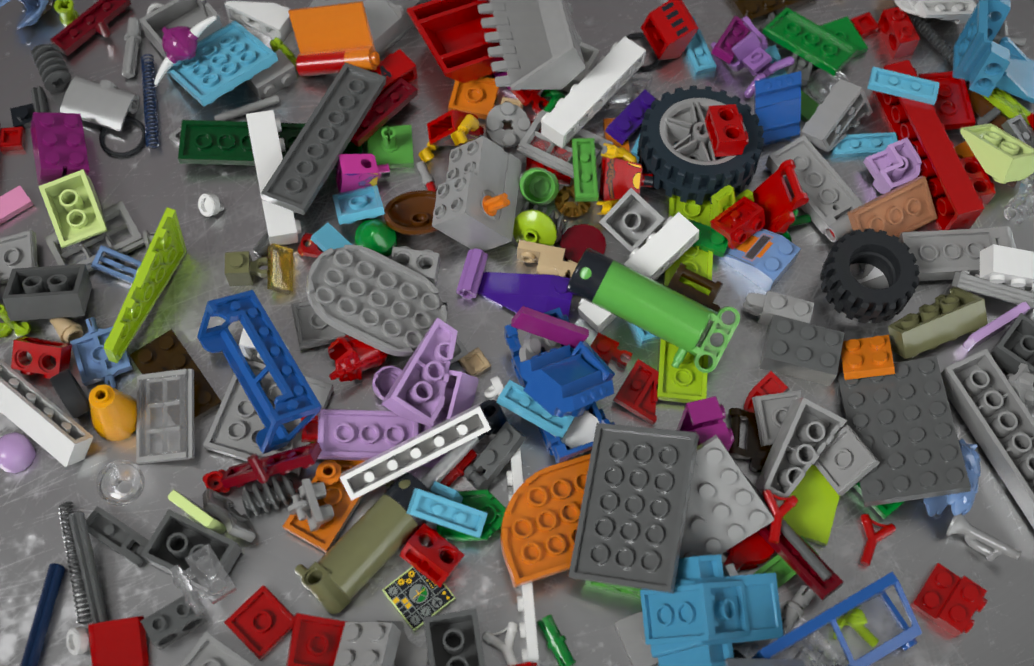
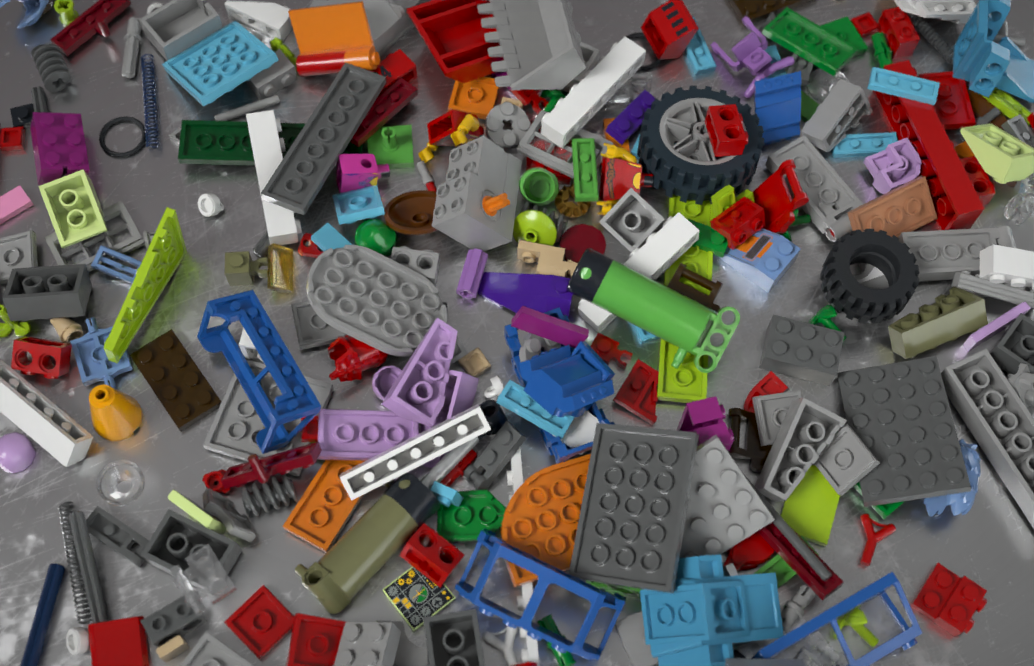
(70, 393): black tyre -> none
(99, 102): light grey panel -> none
(165, 416): clear piece -> none
(172, 648): none -> tan tile
(180, 45): magenta helmet -> none
(307, 507): light grey hips -> none
(328, 479): orange plate -> none
(447, 513): medium azure plate -> none
(547, 574): none -> blue windscreen
(732, 35): magenta tile -> none
(777, 304): light grey hinge -> none
(777, 512): red piece -> none
(823, 316): none -> green plant
(867, 357): orange plate -> none
(882, 51): none -> green pin
(981, 541): light grey piece -> none

